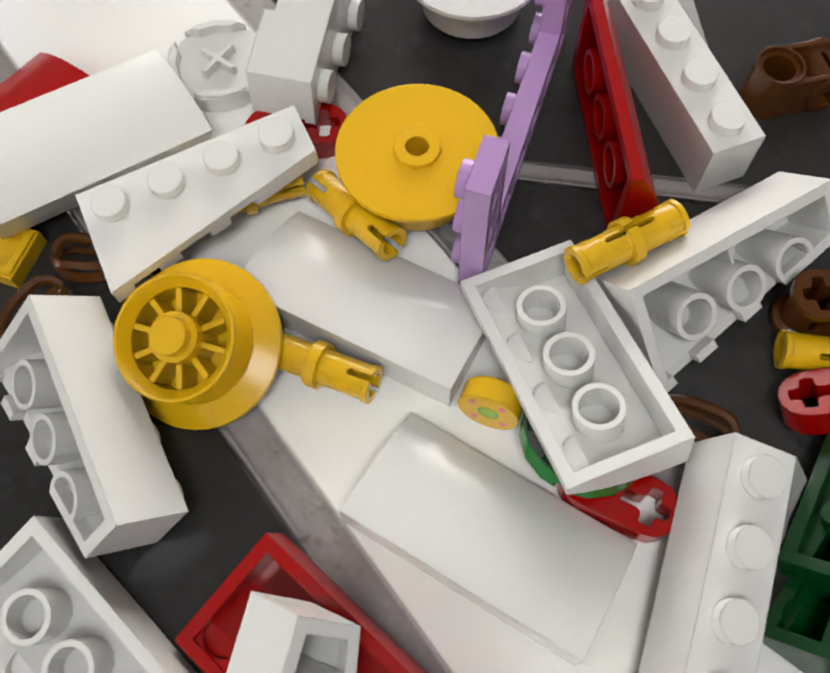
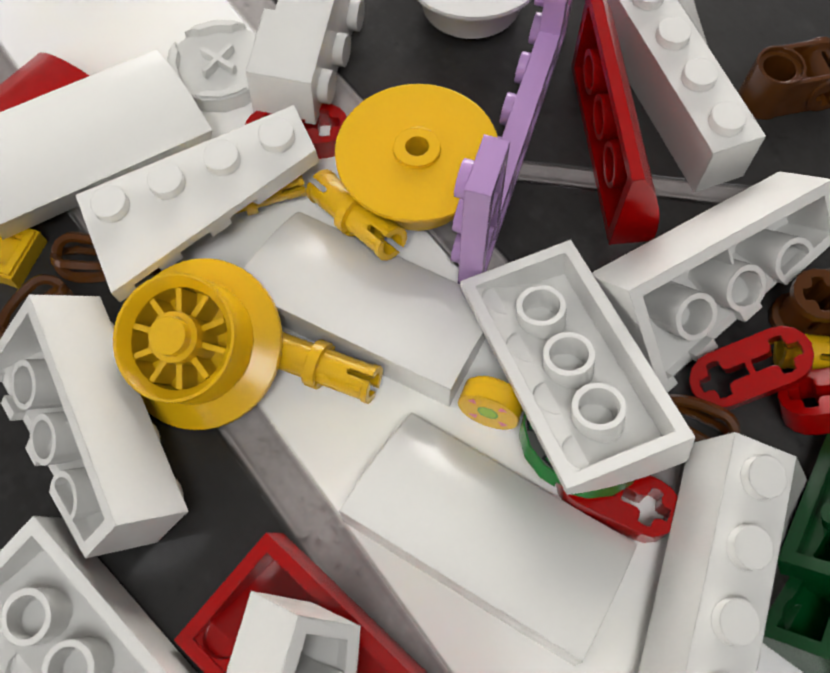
(626, 241): yellow pin -> none
(745, 354): none -> red beam

